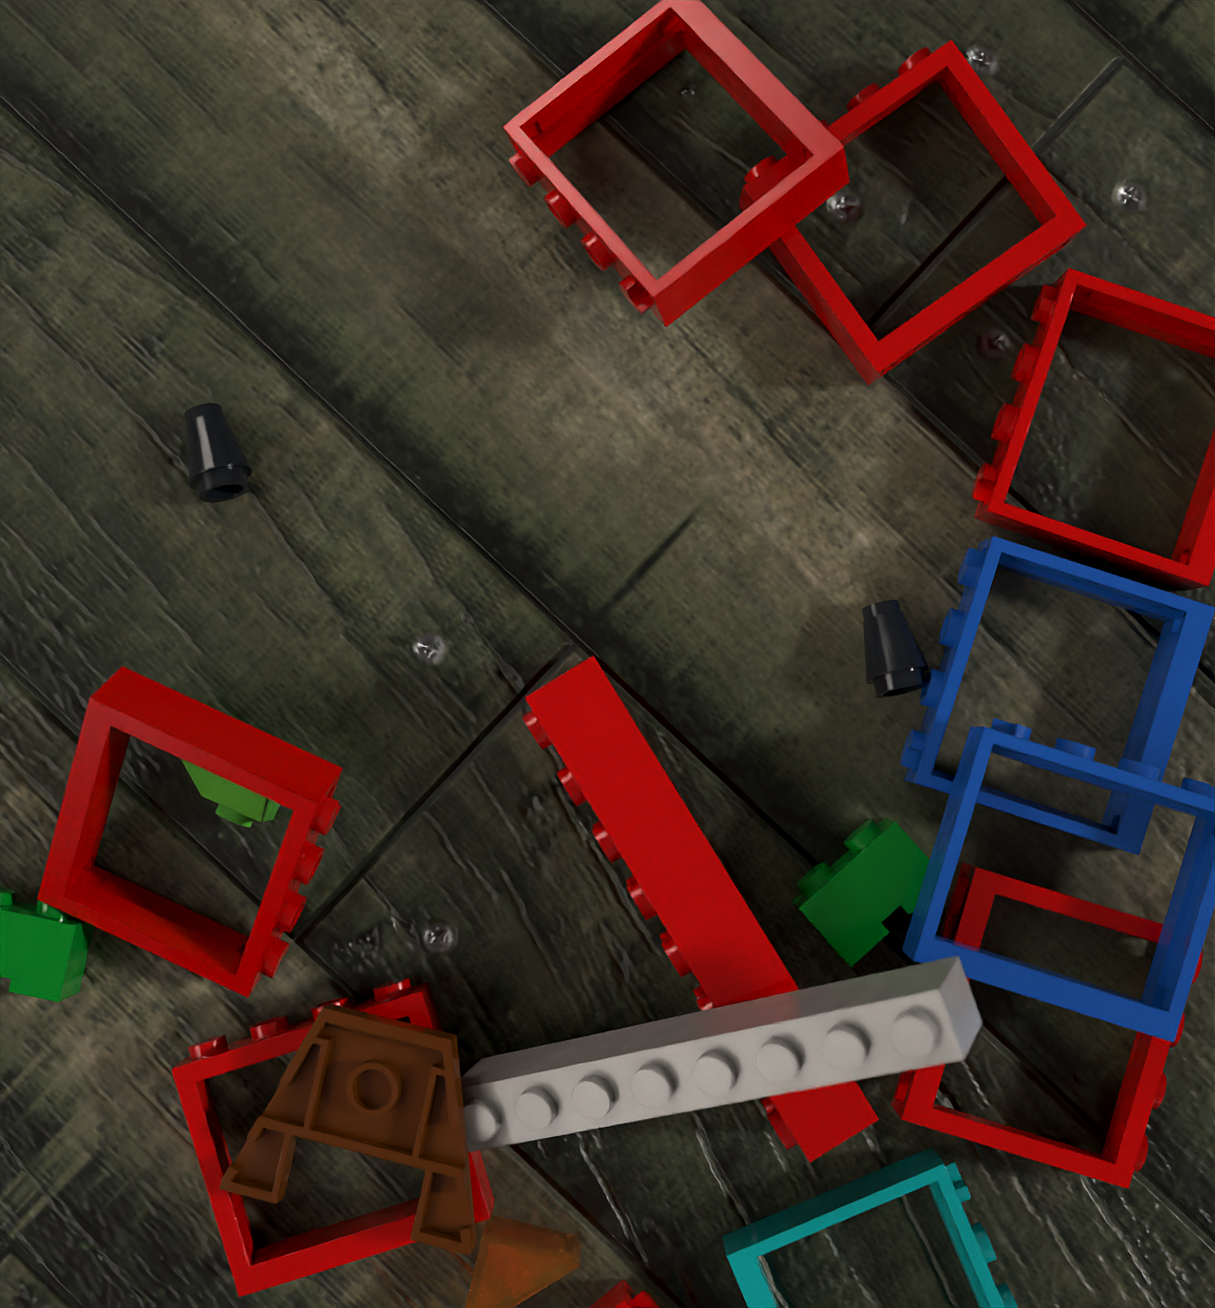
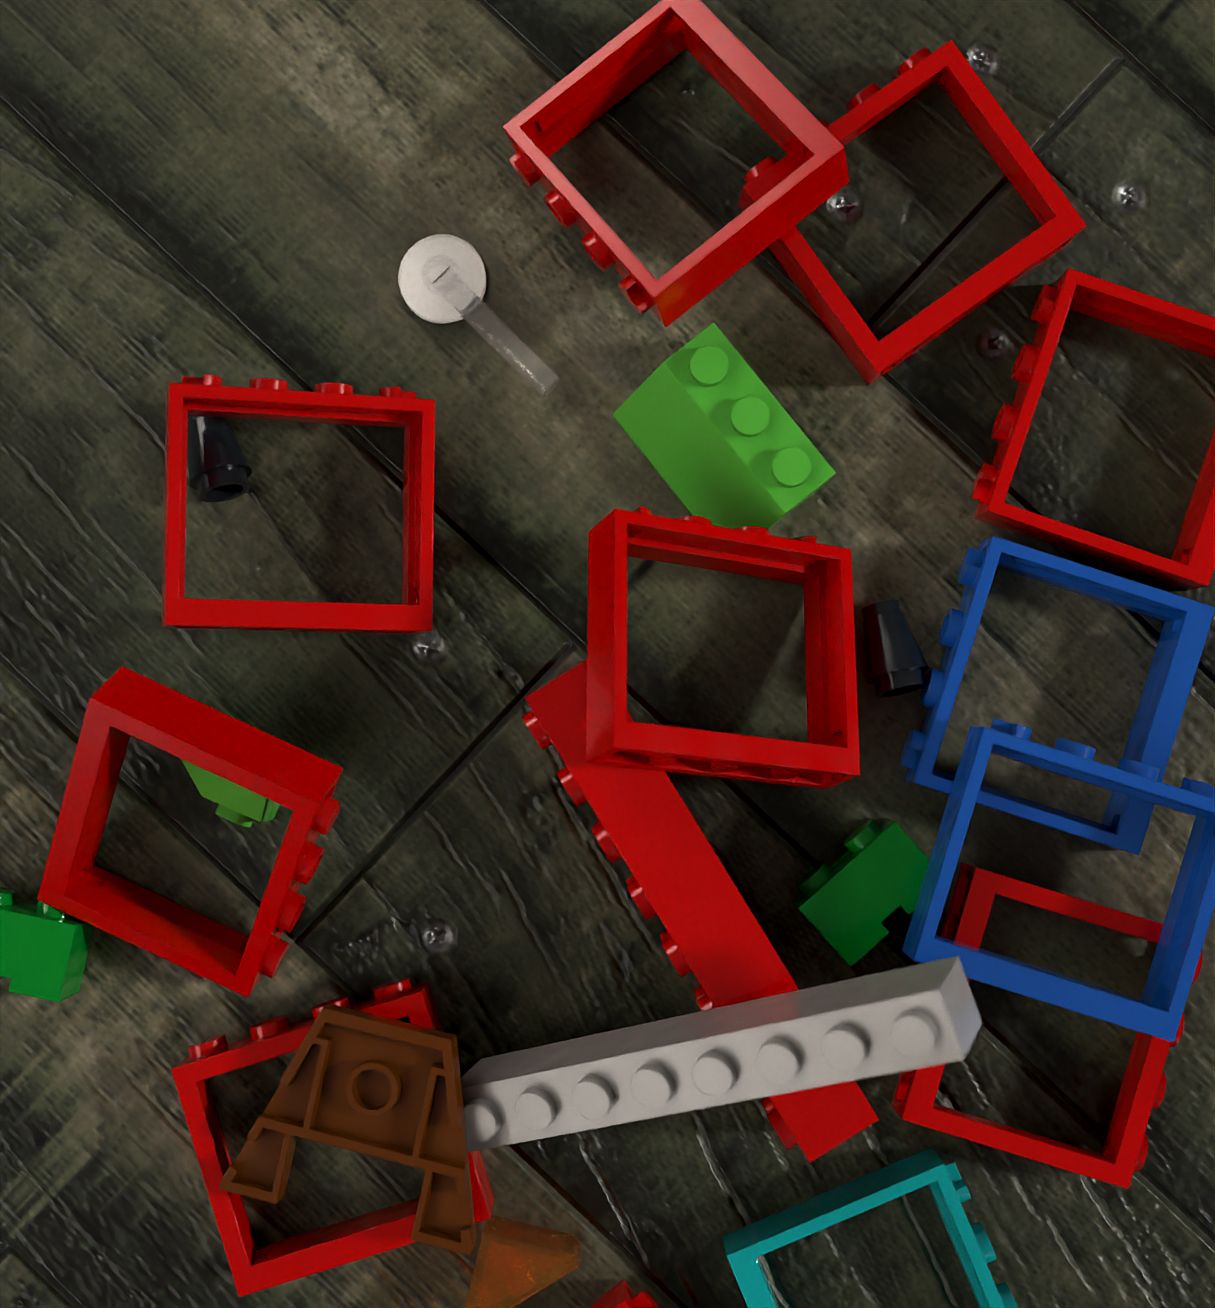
(327, 404): none -> red window
(446, 283): none -> clear piece
(722, 437): none -> bright green slope
(751, 551): none -> red window

